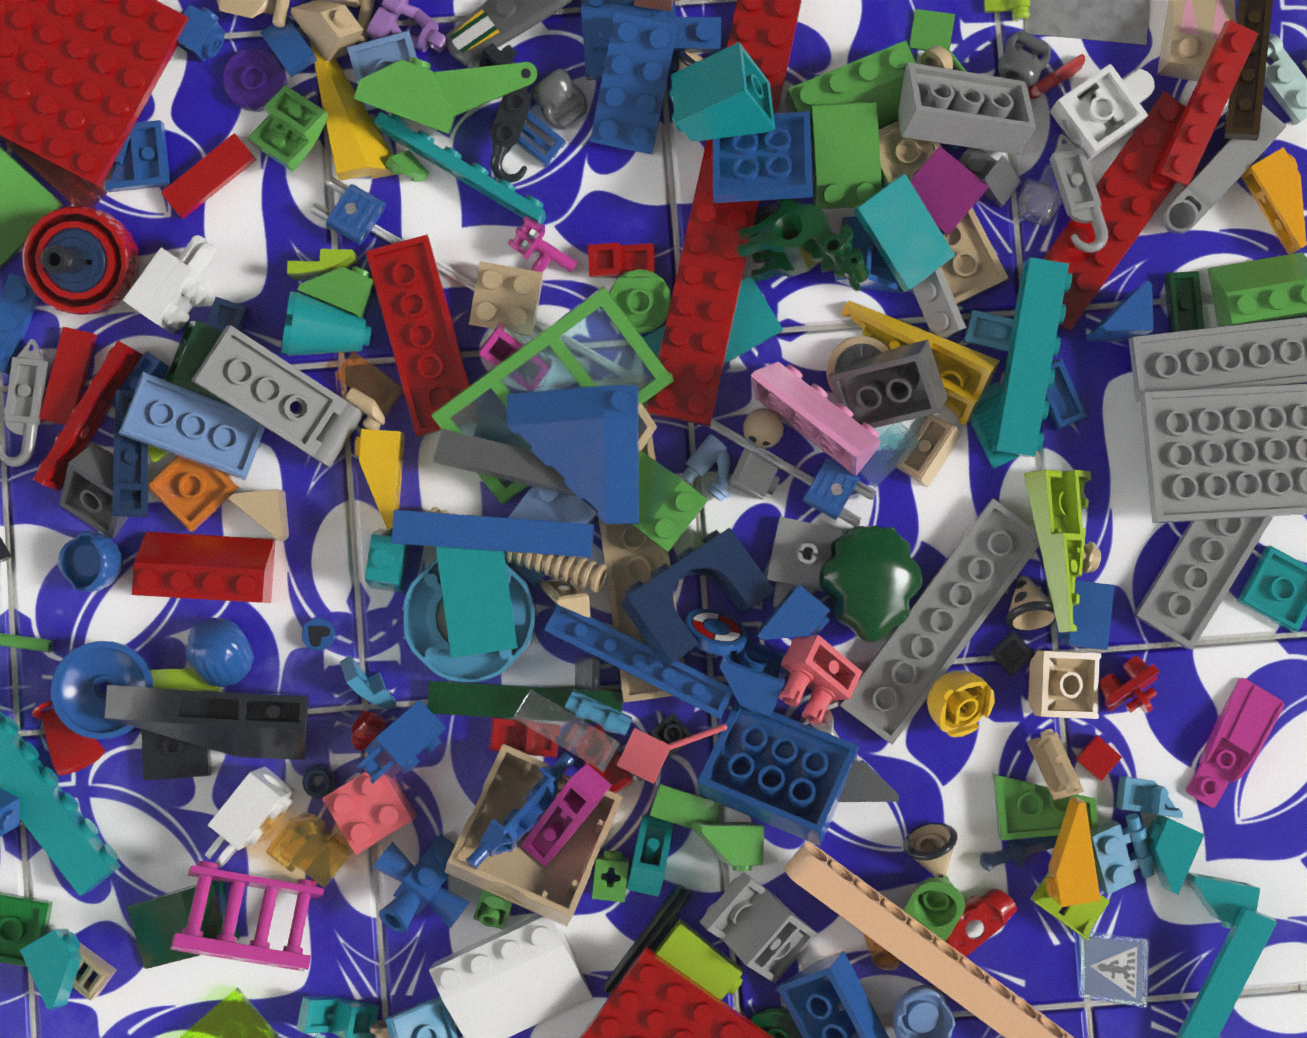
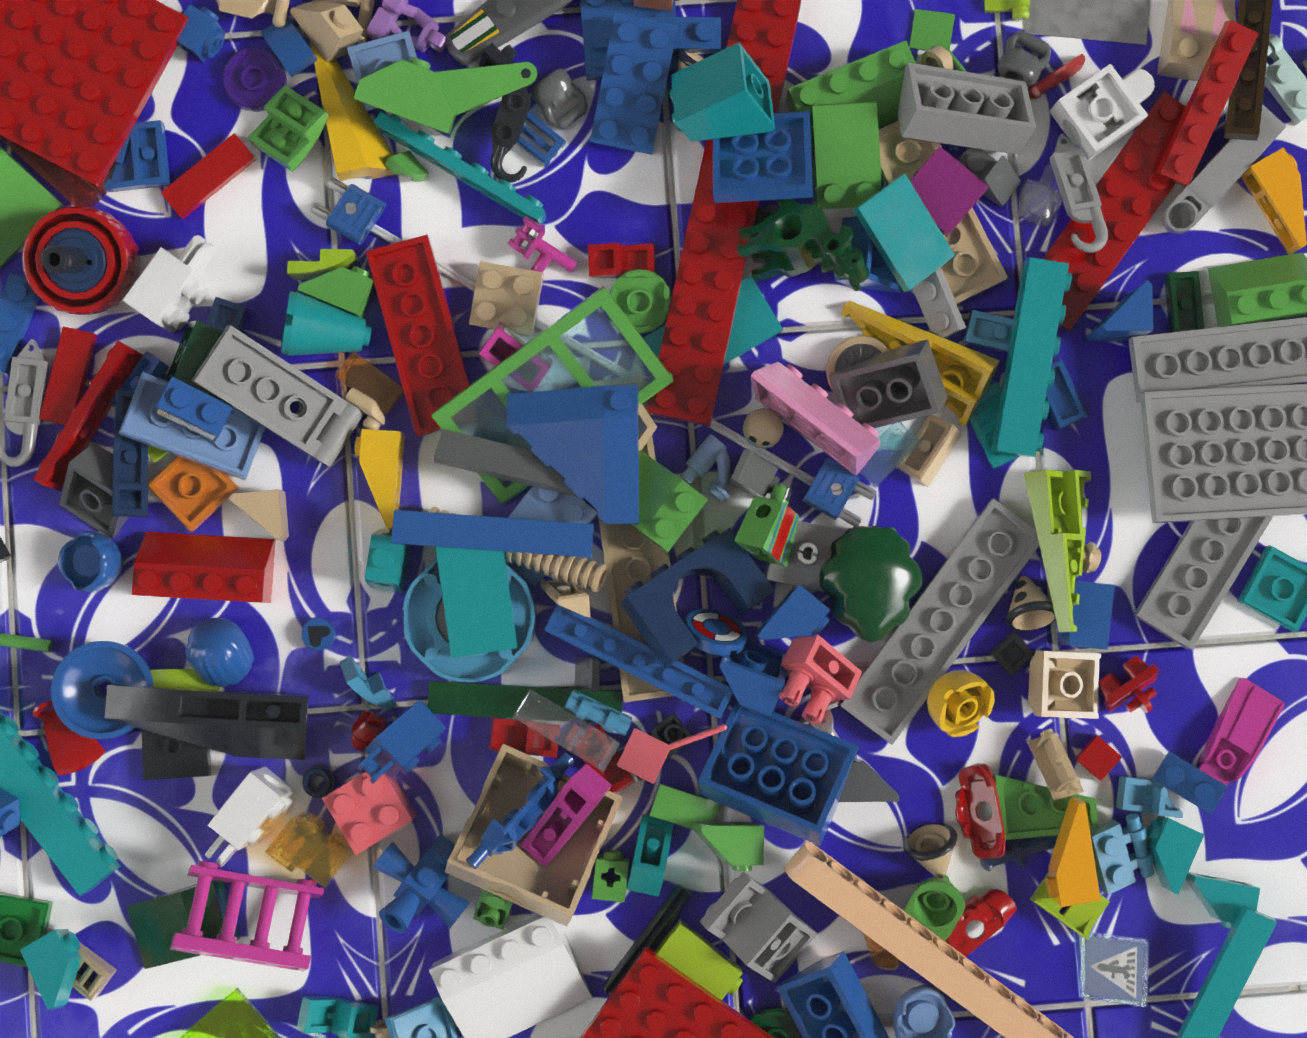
(193, 409): none -> blue brick
(769, 527): none -> bright green torso
(985, 836): none -> red piece
(1189, 782): none -> blue plate

